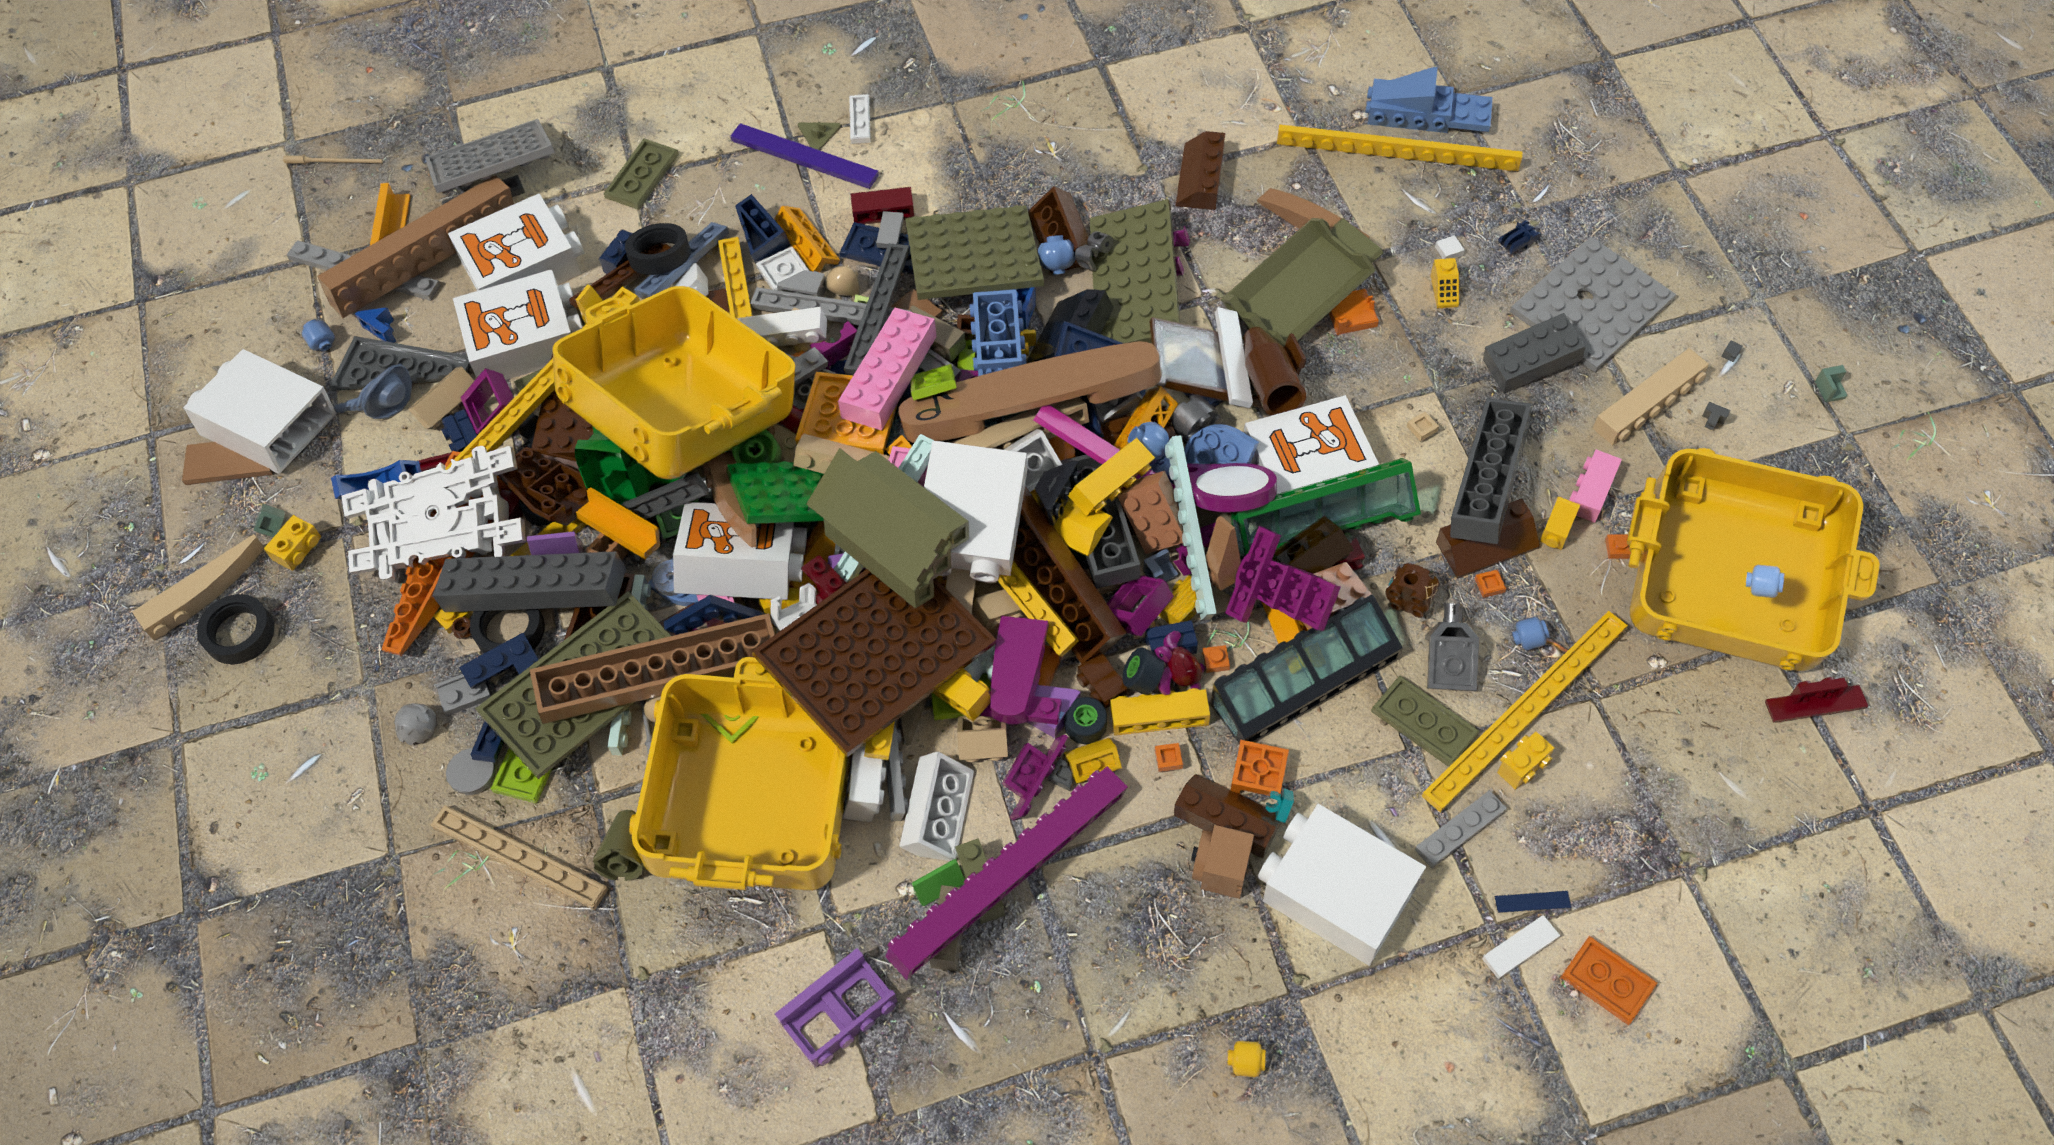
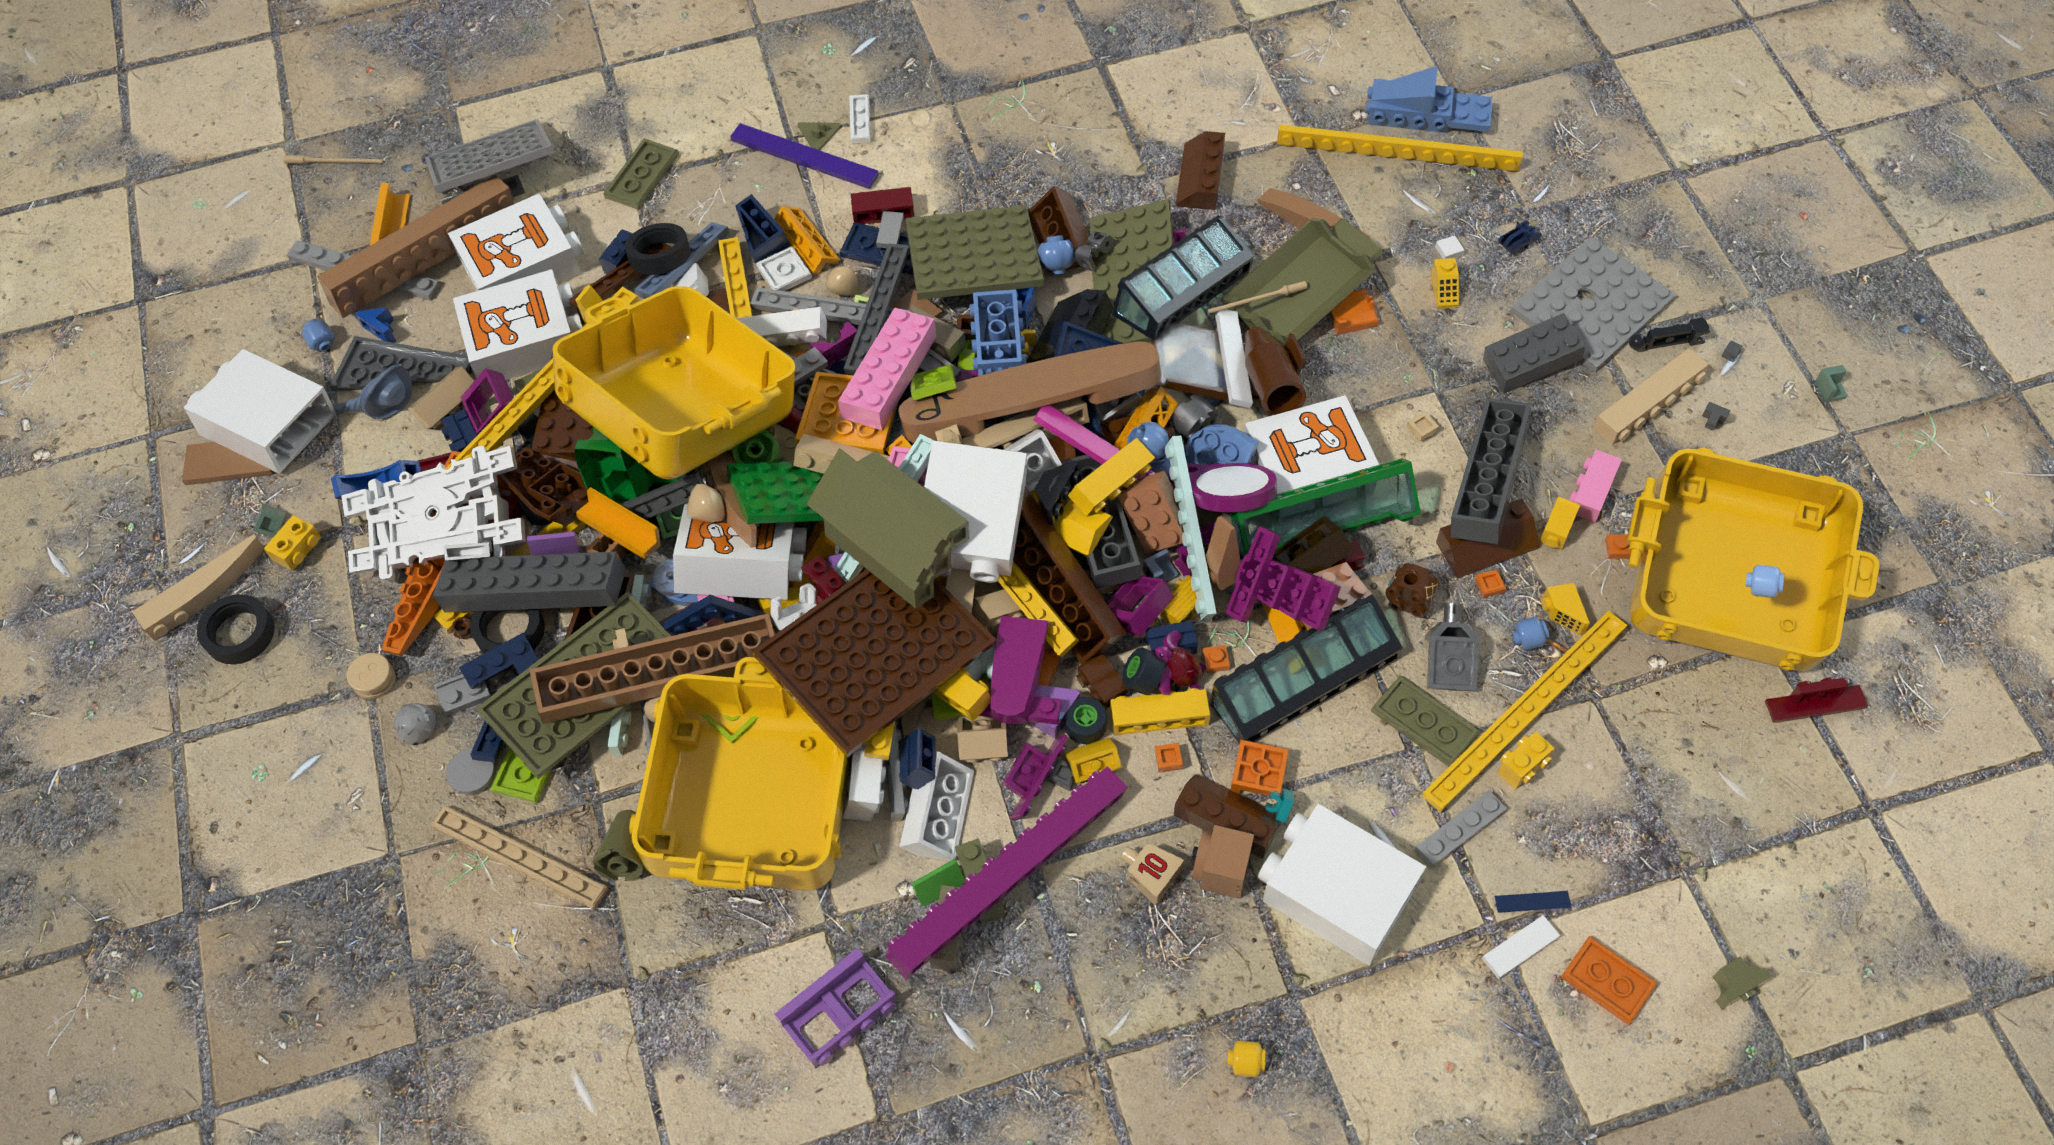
(371, 675): none -> tan head
(466, 551): none -> white piece
(621, 640): none -> tan plate
(705, 504): none -> tan piece
(804, 283): light grey slope -> none
(917, 759): none -> dark blue brick
(949, 434): none -> tan piece
(1152, 870): none -> tan torso
(1182, 278): none -> window
(1285, 290): none -> tan piece
(1565, 607): none -> yellow slope
(1672, 335): none -> black plate
(1738, 982): none -> olive brick

